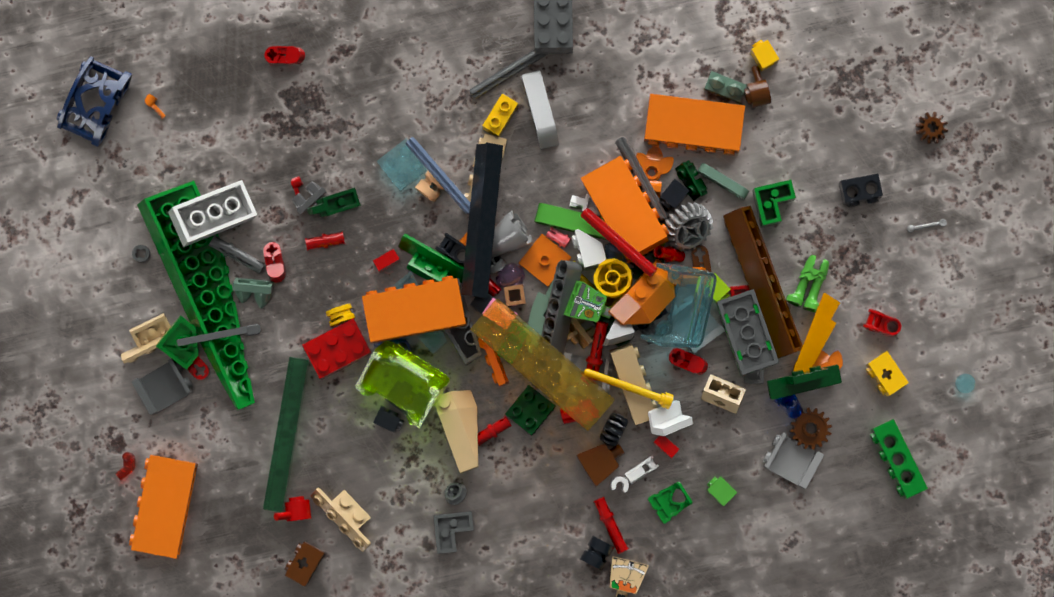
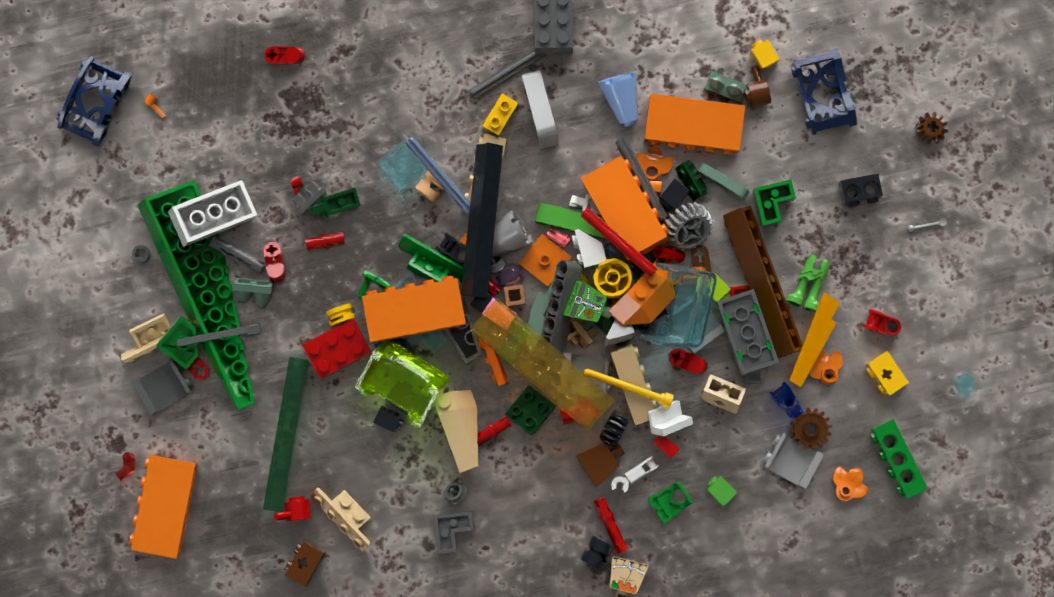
(369, 277): none -> green piece
(386, 260): red piece -> none
(601, 327): red pin -> none
(622, 97): none -> light blue cone
(804, 381): dark green bracket -> none
(845, 111): none -> dark blue fence
(851, 481): none -> orange plate

